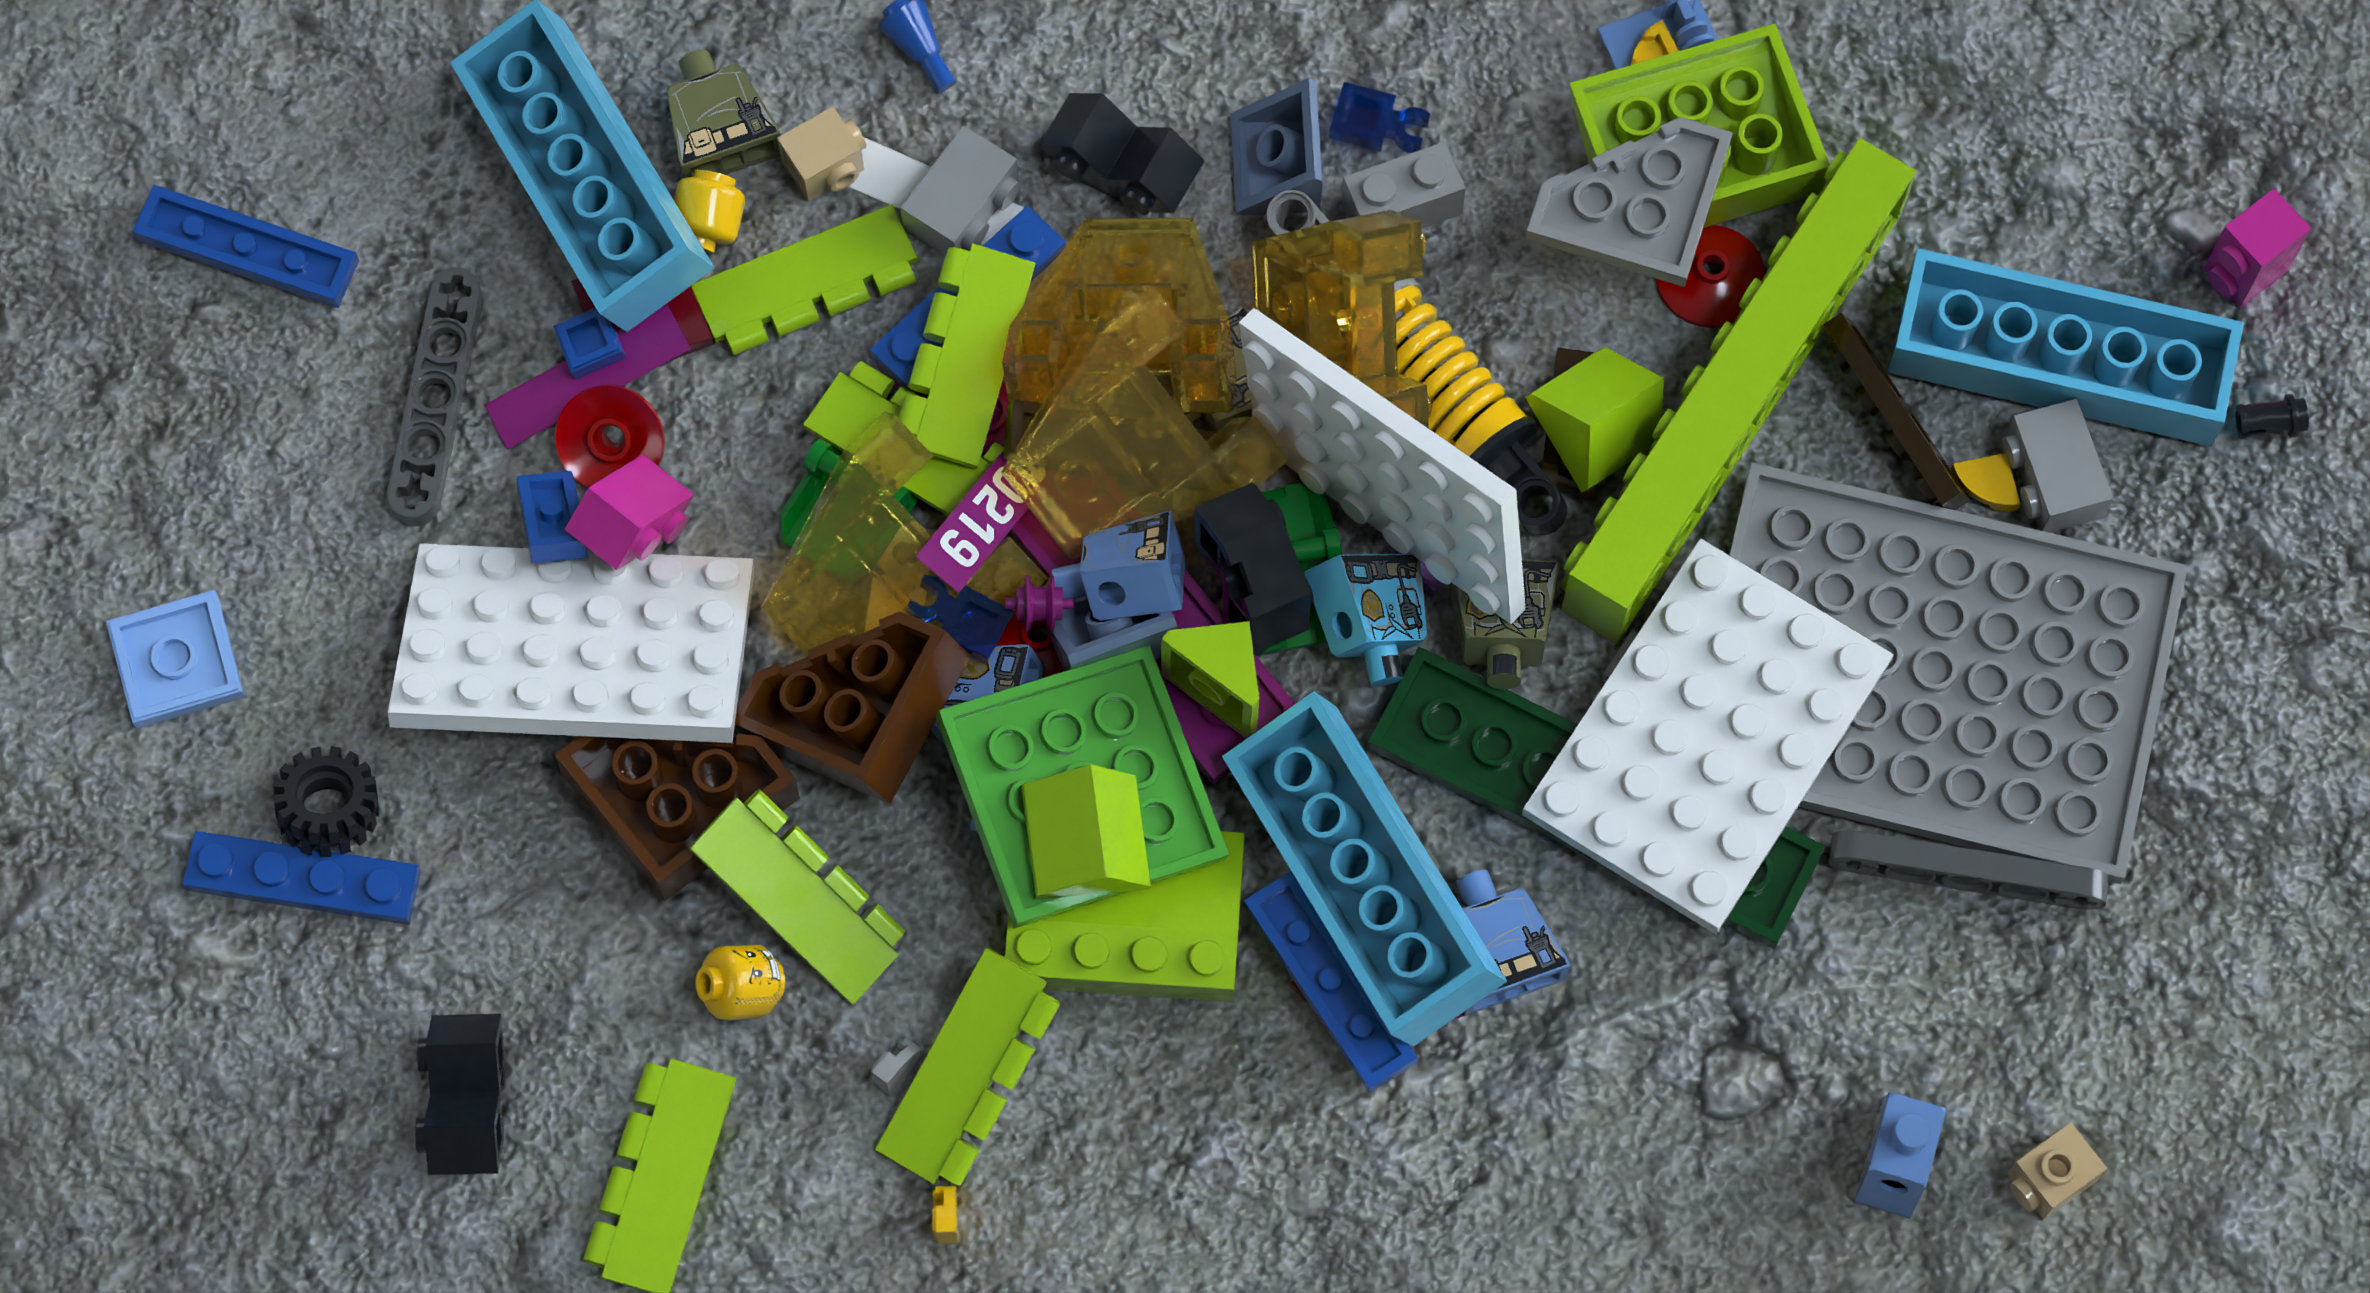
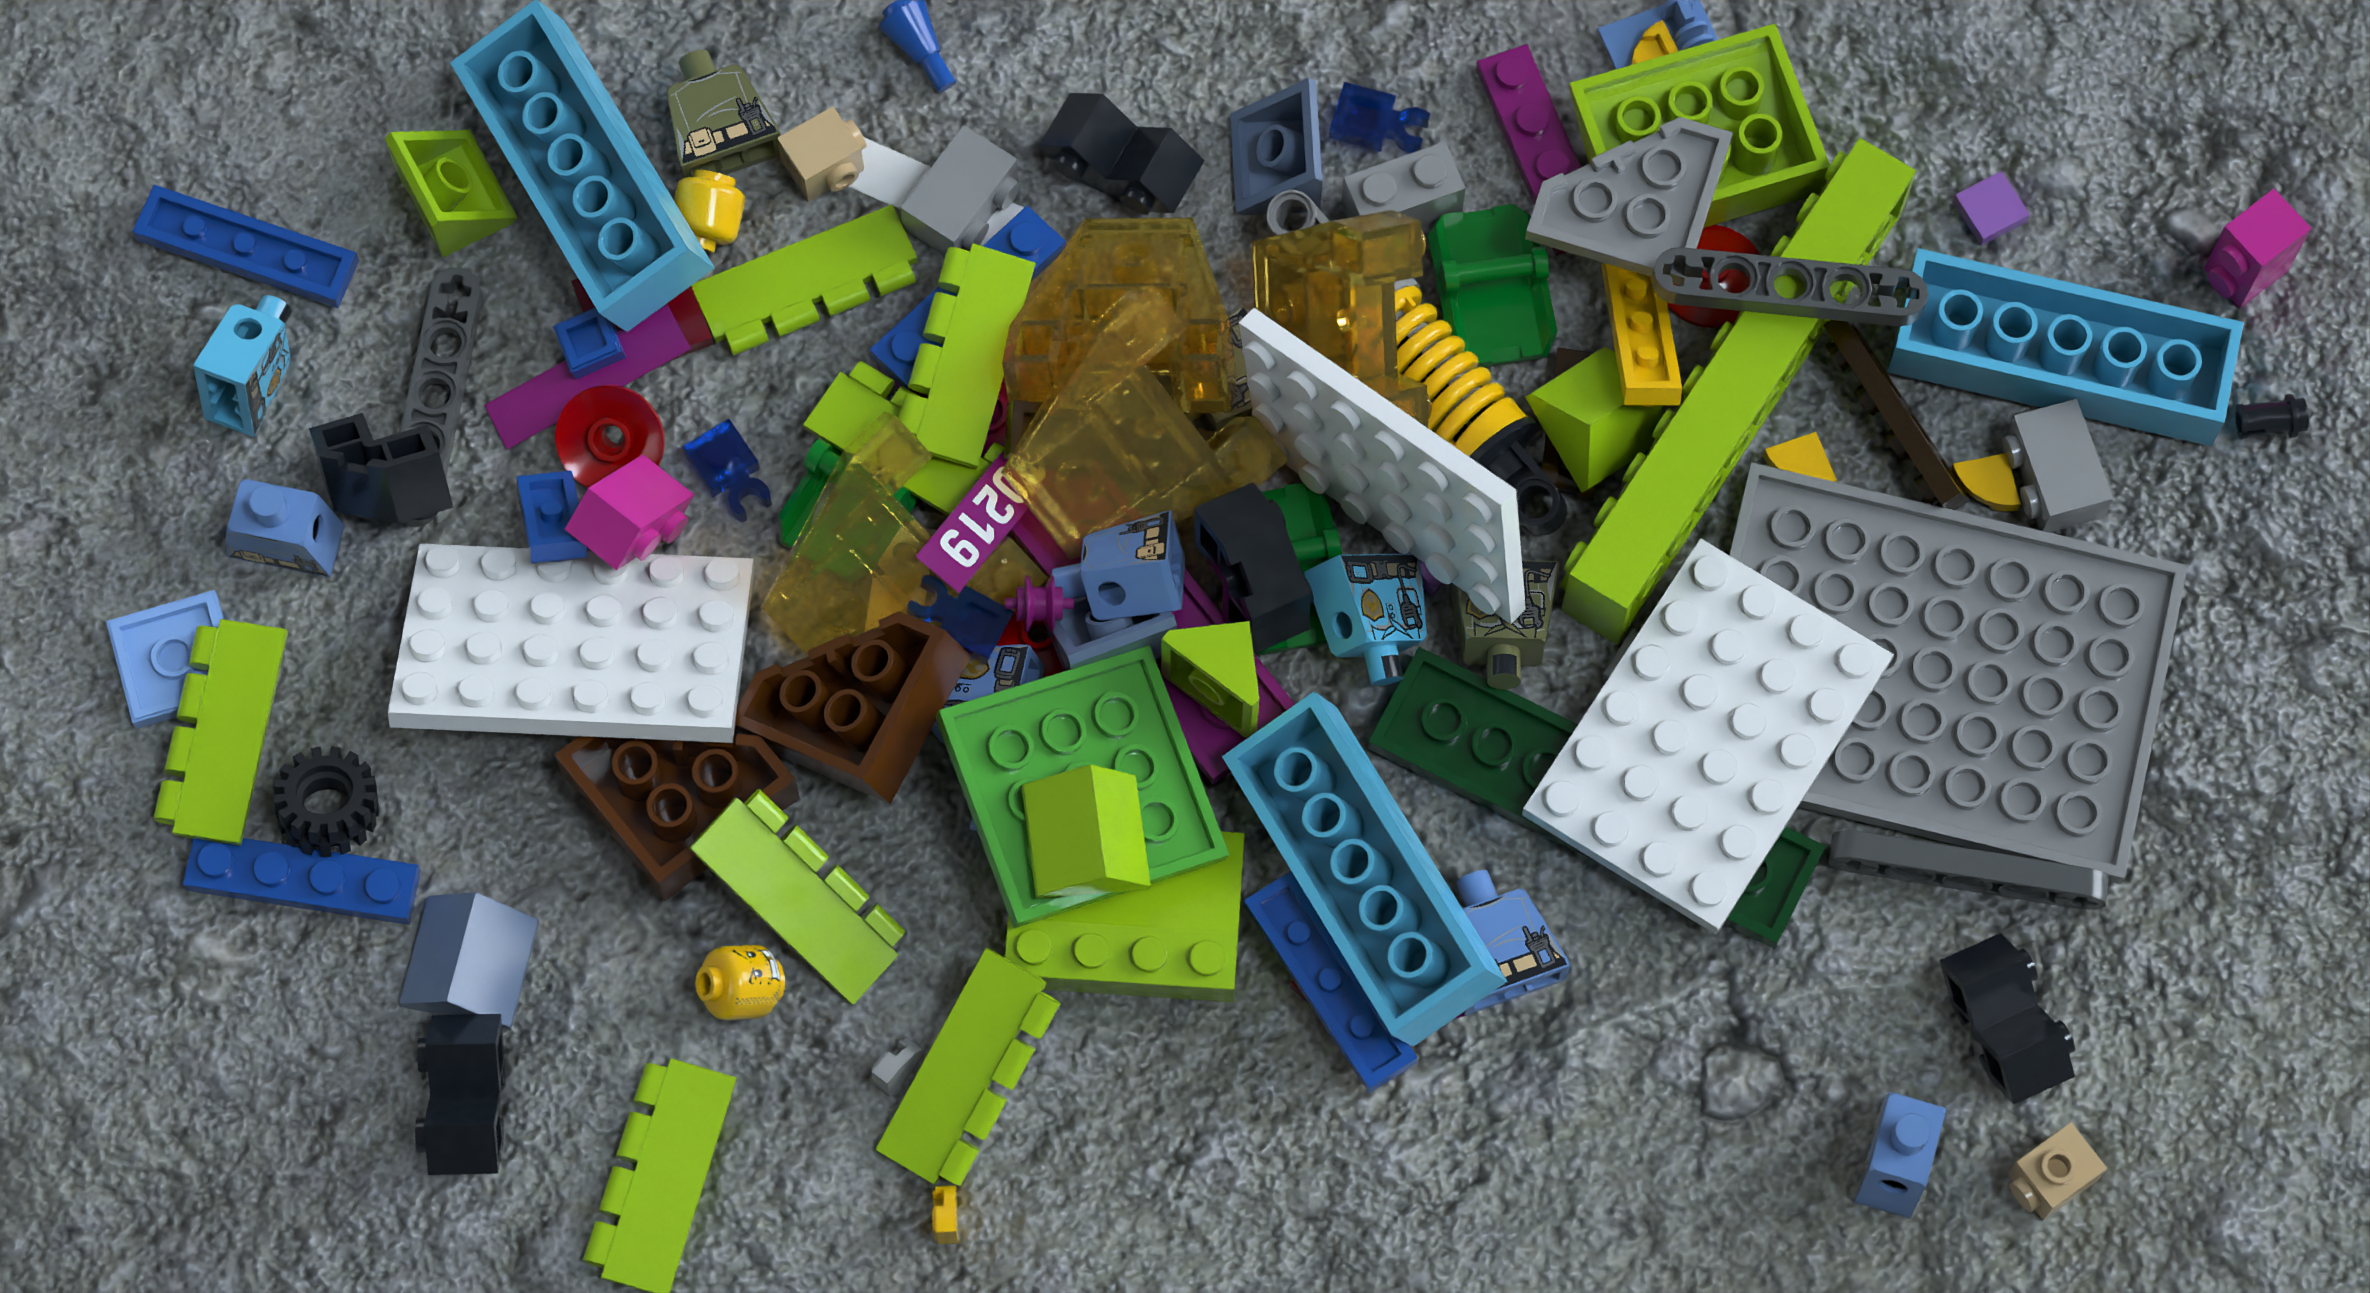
(231, 727): none -> lime windscreen
(244, 365): none -> medium azure torso
(277, 526): none -> medium blue torso
(383, 477): none -> black brick
(450, 186): none -> lime slope
(469, 957): none -> sand blue slope
(726, 463): none -> clear blue plate
(1494, 284): none -> green shield
(1527, 118): none -> magenta plate
(1641, 339): none -> yellow plate
(1802, 456): none -> yellow tile
(1815, 275): none -> dark grey beam
(1991, 208): none -> medium lavender tile
(2019, 1040): none -> black brick

